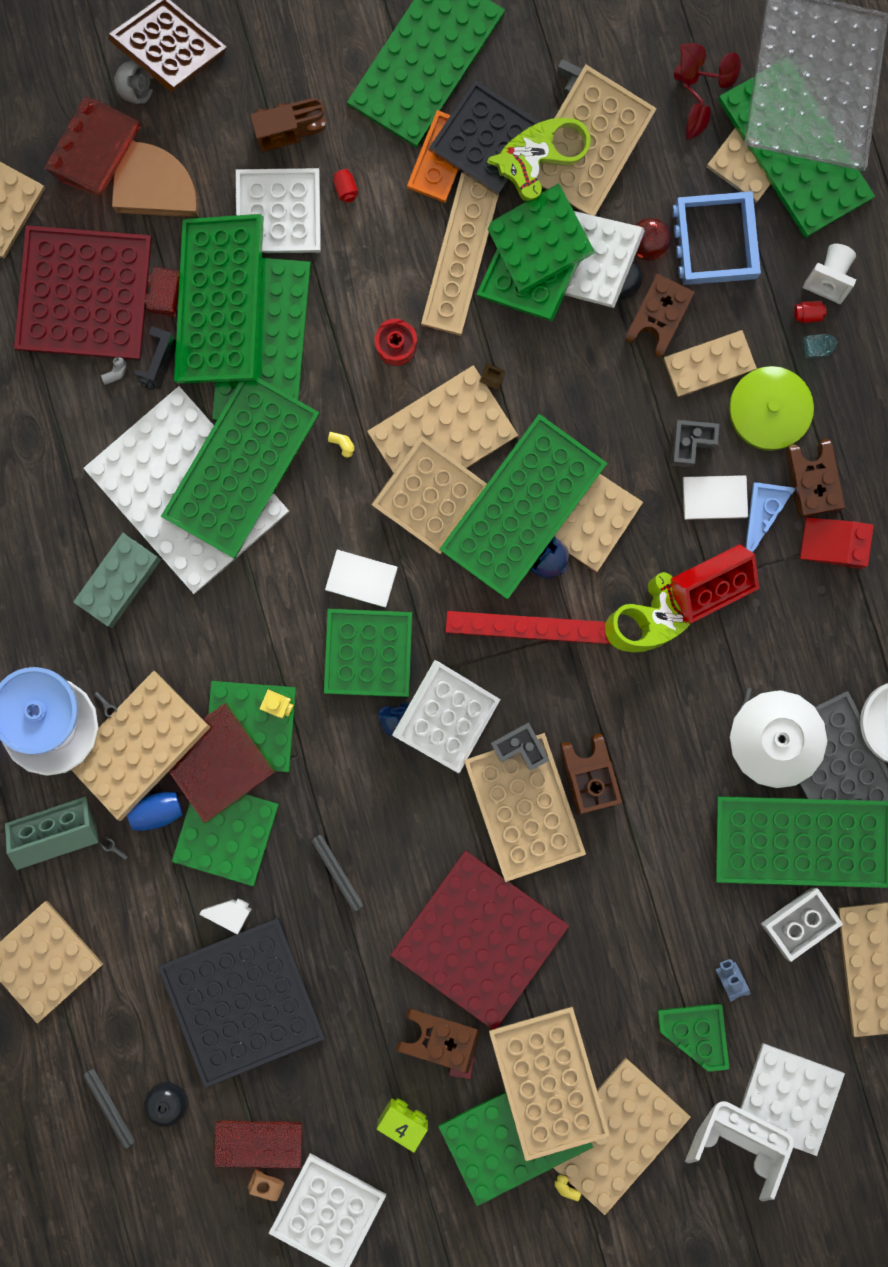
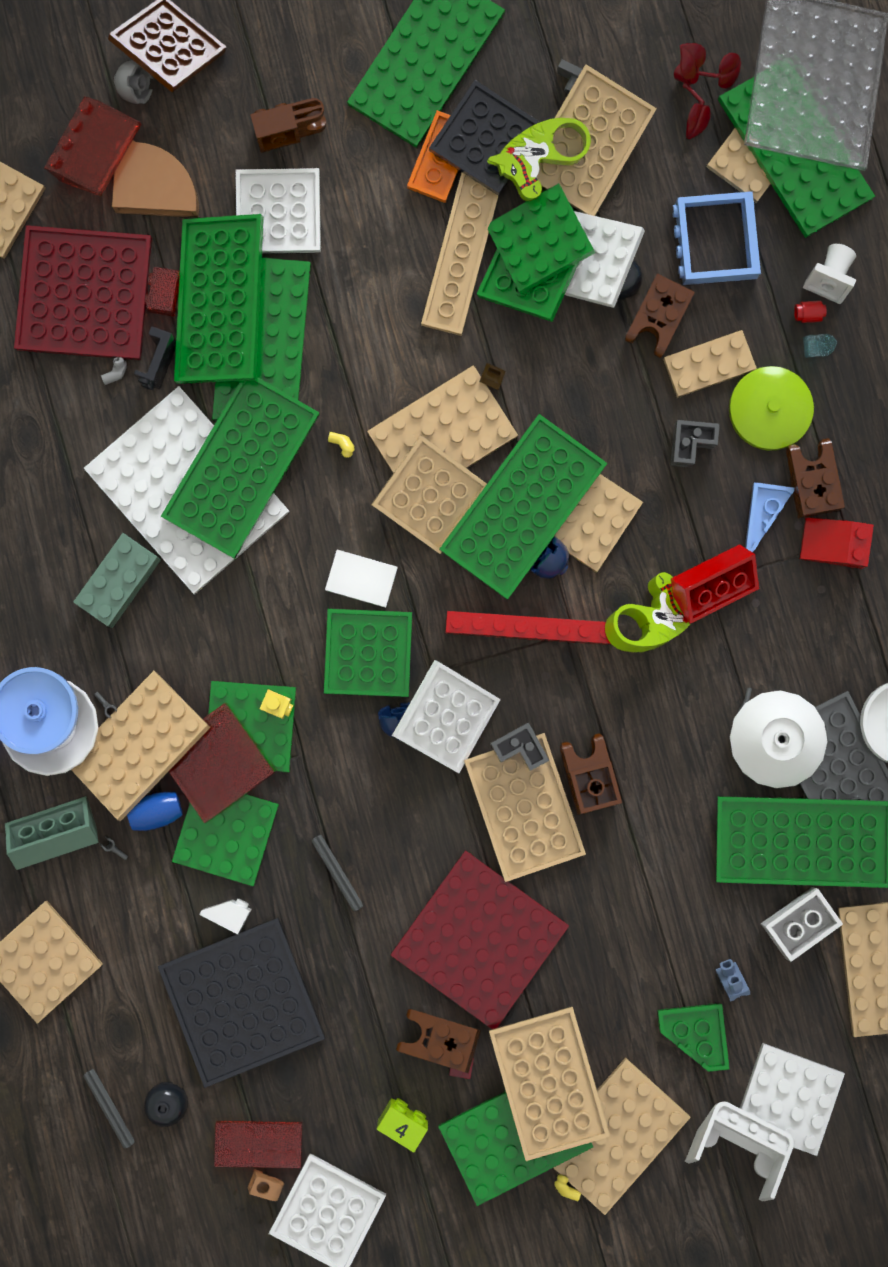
(345, 185): red brick -> none
(406, 337): red brick -> none
(654, 240): clear red cylinder -> none
(715, 497): white tile -> none

